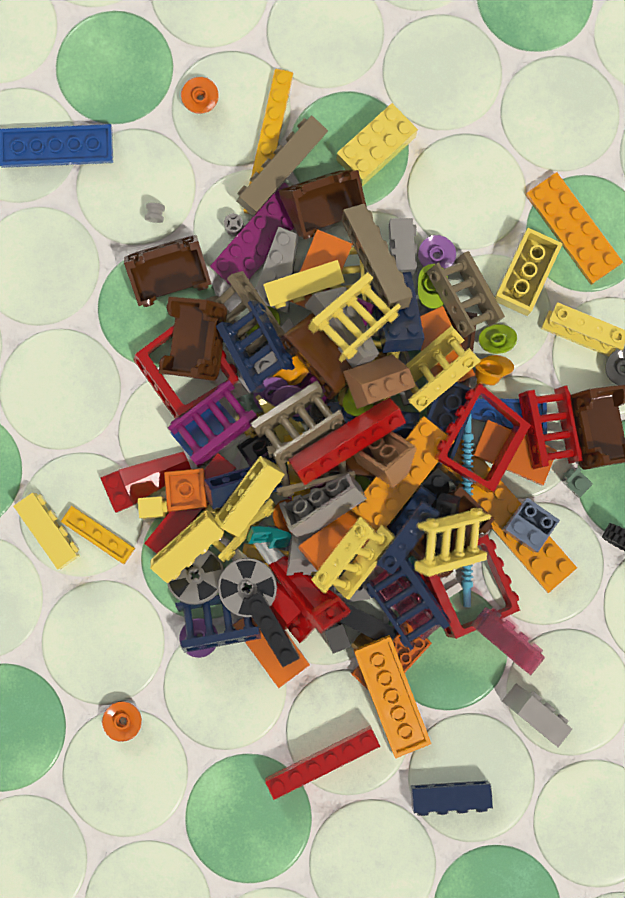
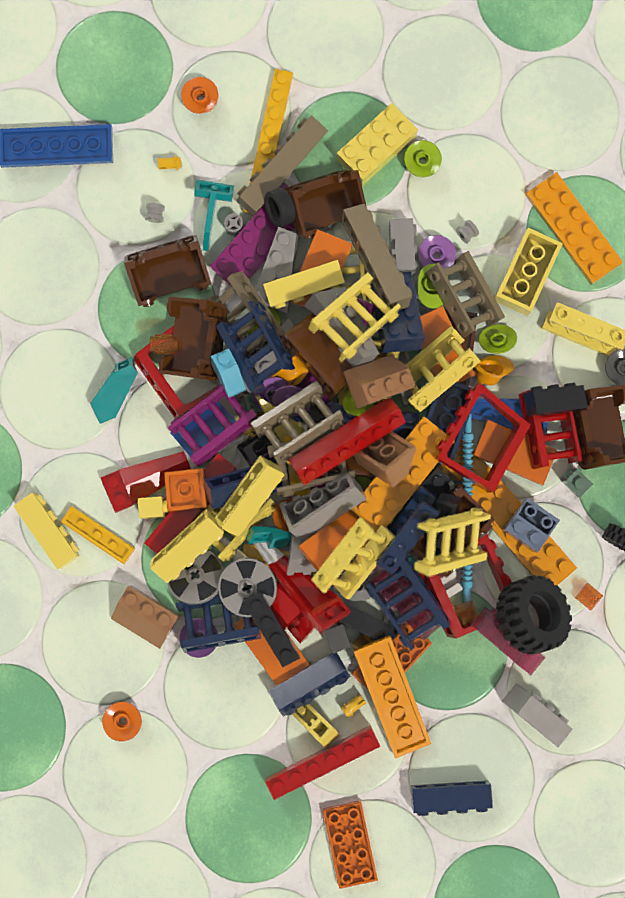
(114, 390): none -> teal piece
(145, 616): none -> medium nougat slope
(163, 344): none -> clear orange brick
(170, 163): none -> yellow pin
(214, 192): none -> teal piece
(228, 373): none -> medium azure slope
(279, 207): none -> black tyre
(309, 684): none -> brick
(316, 725): none -> light yellow slope
(350, 844): none -> orange tile
(353, 705): none -> yellow pin
(423, 150): none -> lime dish
(466, 612): none -> clear orange tile
(467, 231): none -> light grey wheel
(516, 619): none -> black tyre
(555, 399): none -> black brick
(588, 596): none -> clear orange tile

